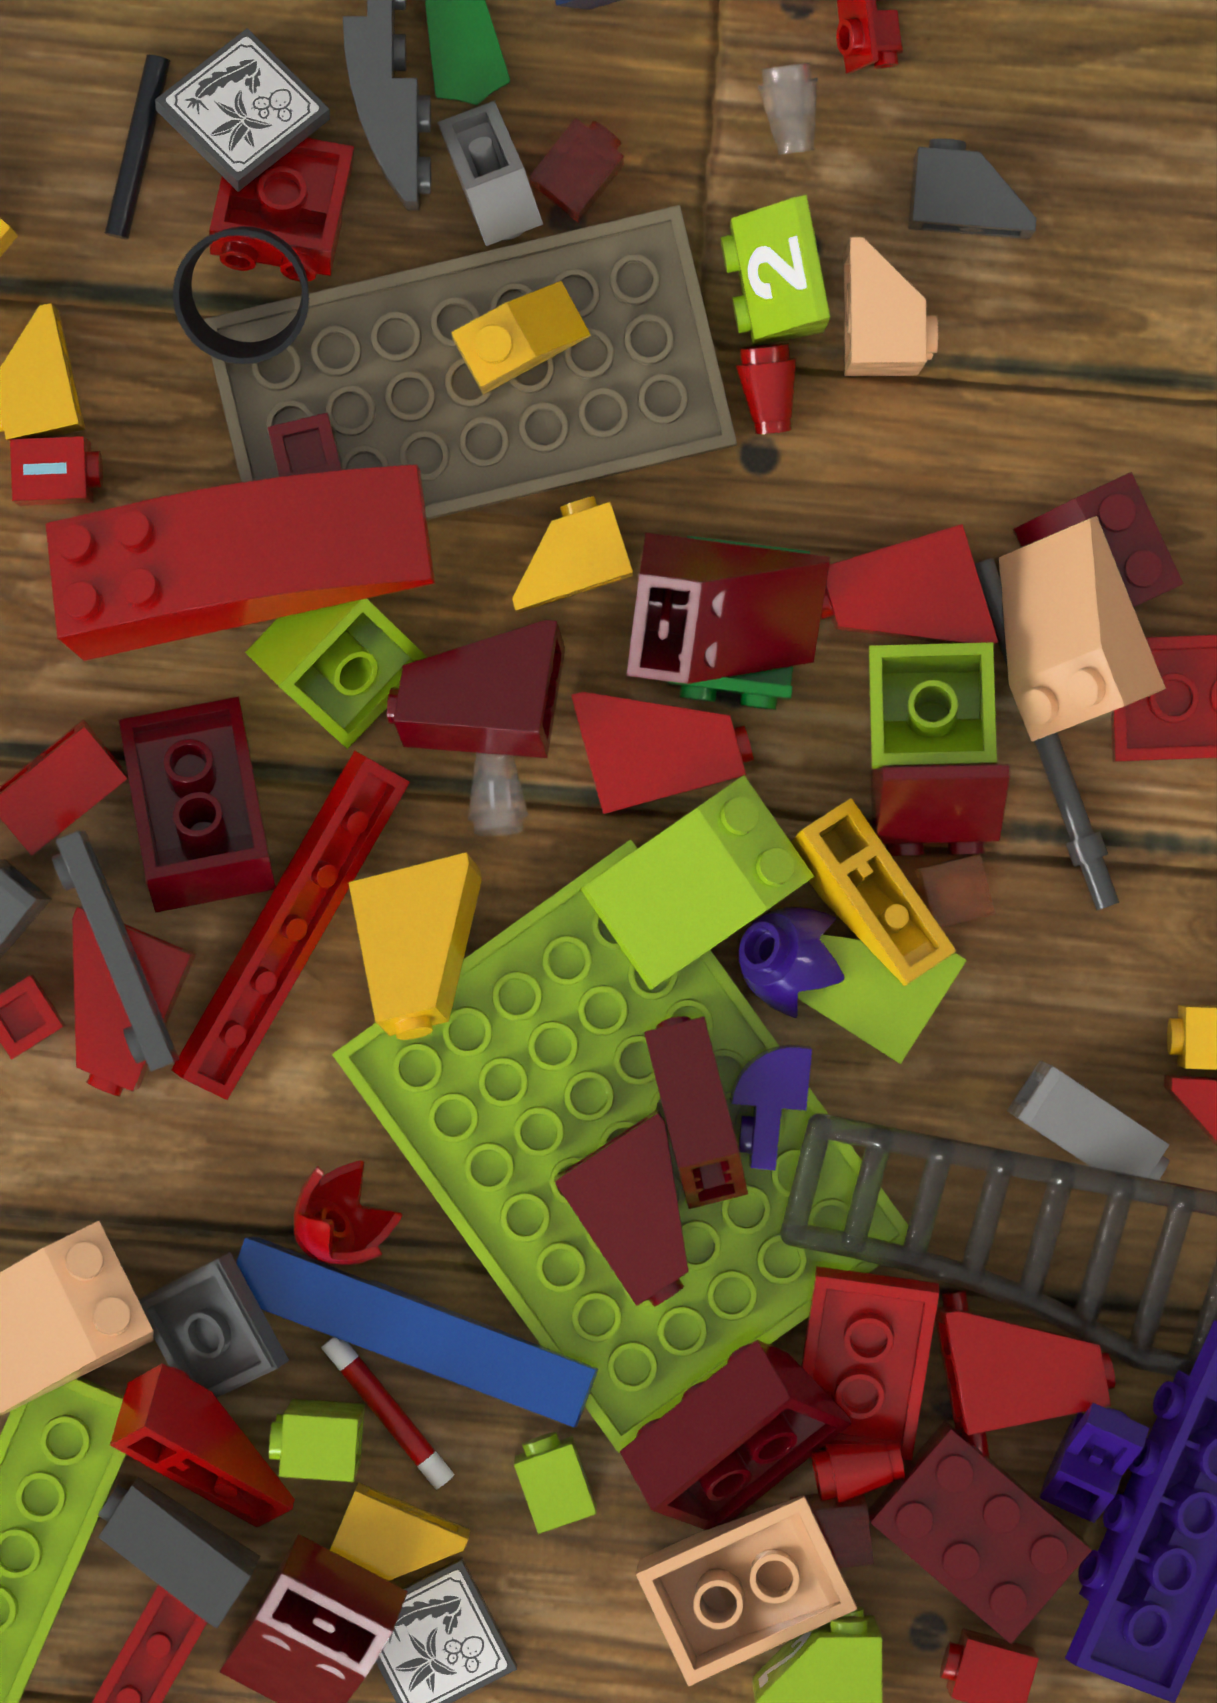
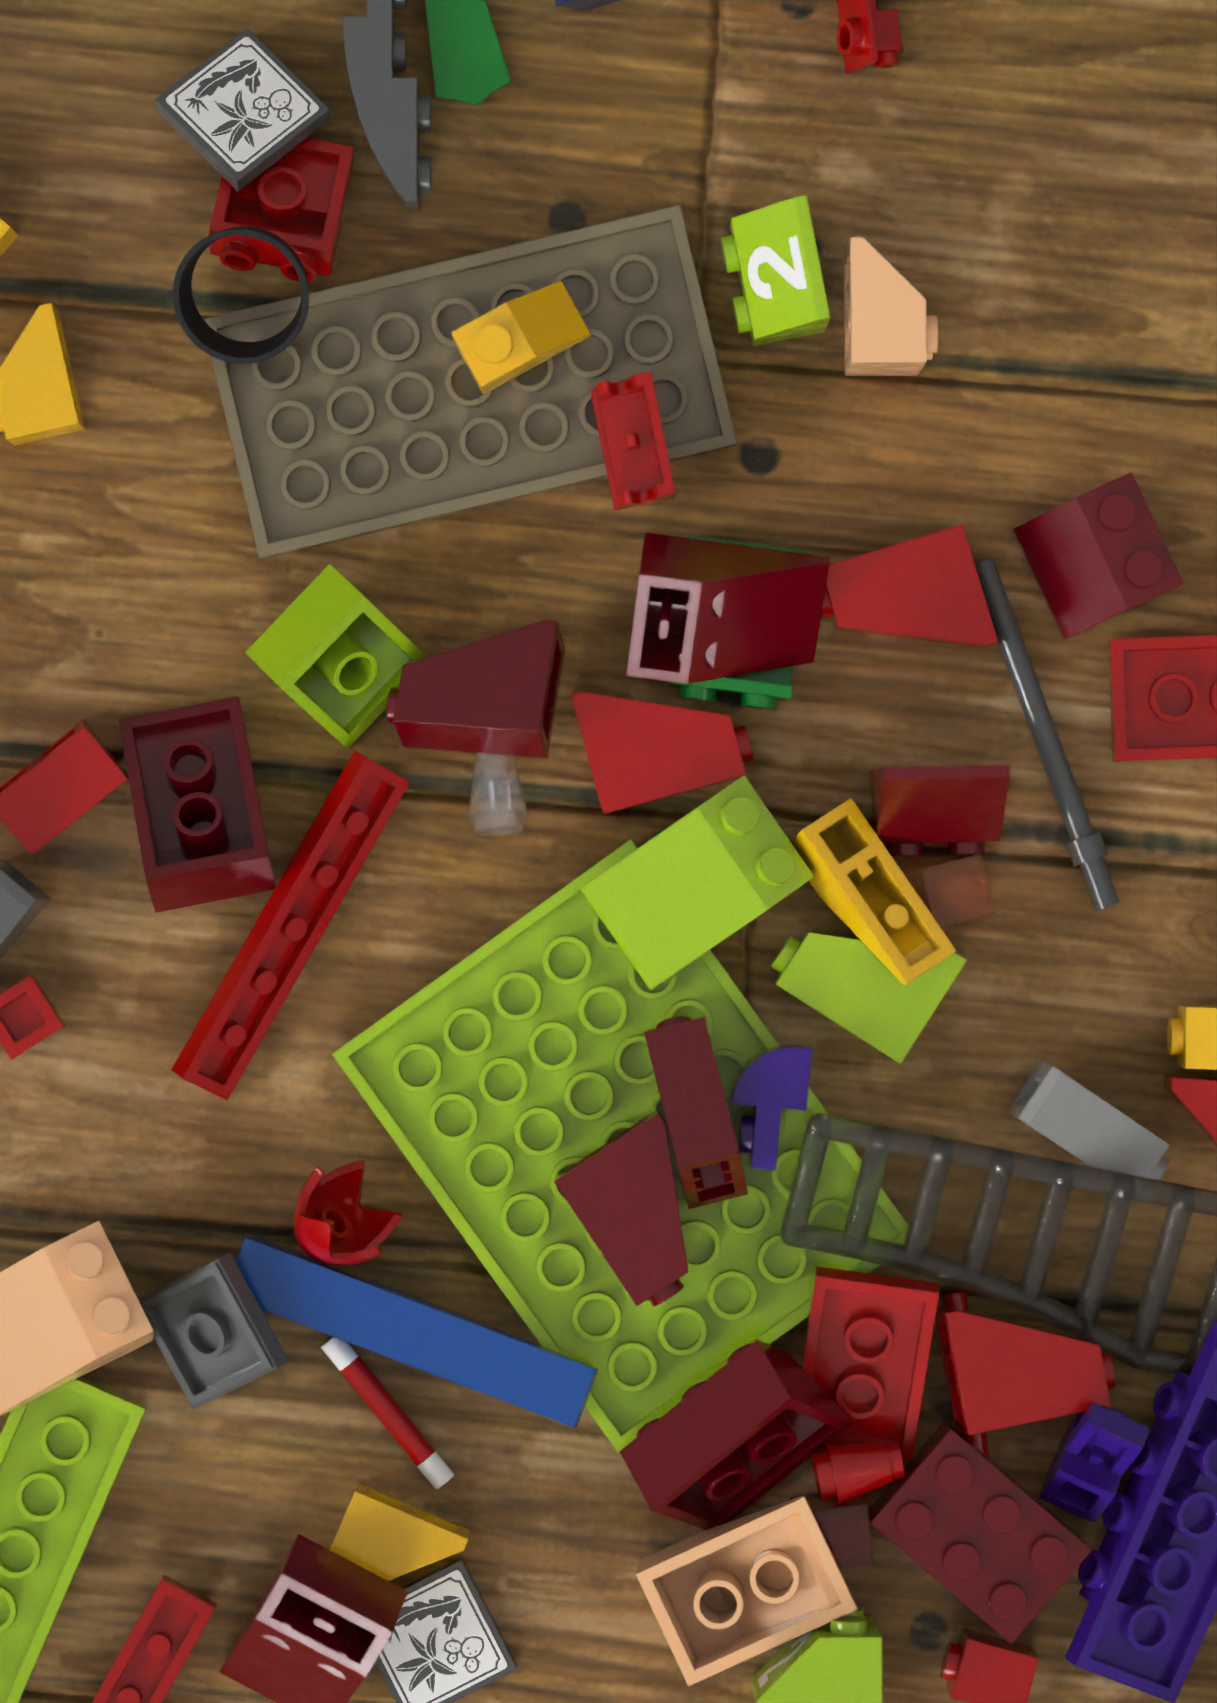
(54, 470): red brick -> none
(80, 870): dark grey plate -> none
(99, 1009): red slope -> none
(137, 147): black bar -> none
(177, 1549): dark grey slope -> none
(196, 1443): red slope -> none
(235, 556): red slope -> none
(305, 446): dark red plate -> none
(318, 1440): lime brick -> none
(415, 940): yellow slope -> none
(490, 173): light grey slope -> none
(554, 1482): lime brick -> none
(574, 556): yellow slope -> none
(578, 168): clear red brick -> none
(632, 441): none -> red hinge
(768, 386): red cone -> none
(790, 106): clear cone -> none
(797, 958): dark purple piece -> none
(932, 705): lime slope -> none
(964, 194): dark grey slope -> none
(1071, 632): light nougat slope -> none

